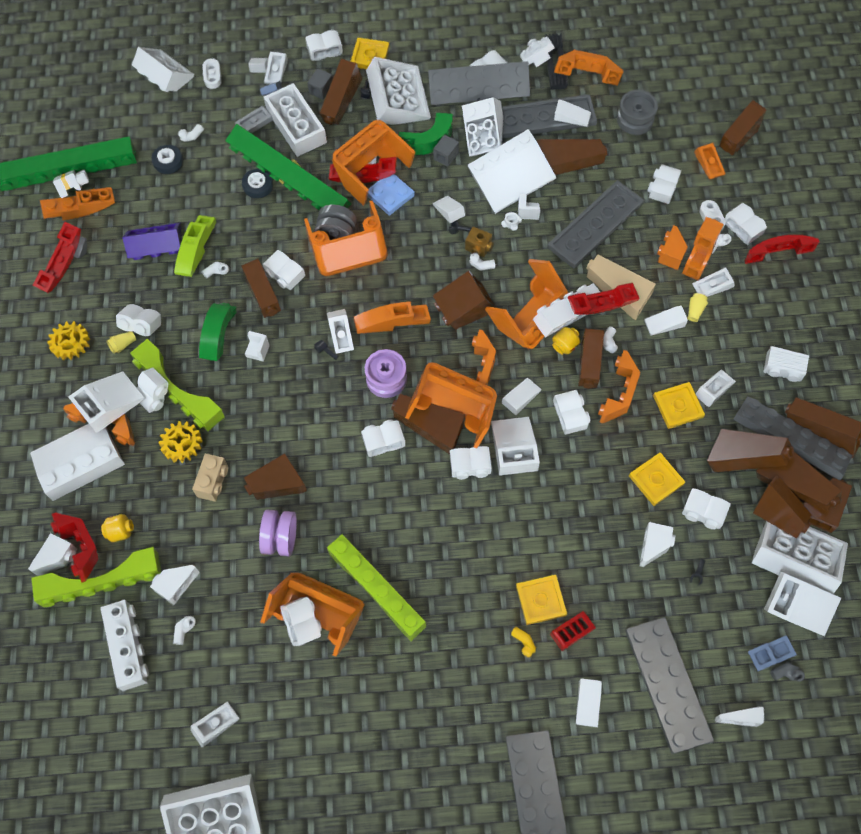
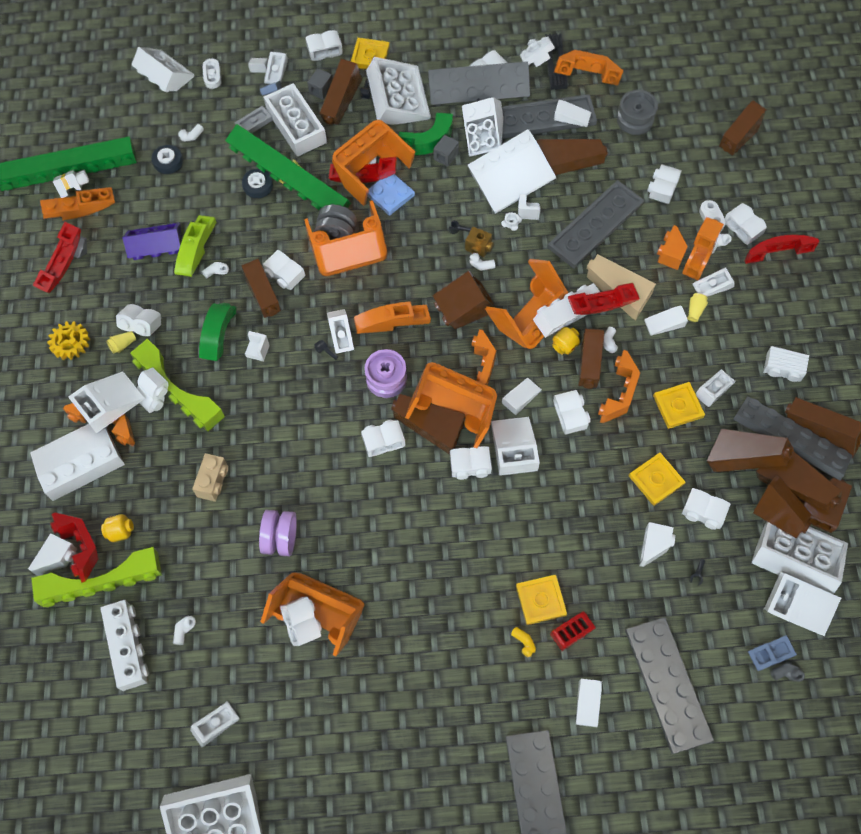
(174, 582): white slope -> none
(177, 440): yellow gear -> none
(274, 480): reddish brown slope -> none
(377, 587): lime arch -> none
(449, 209): white slope -> none
(710, 161): orange slope -> none
(747, 717): white slope -> none

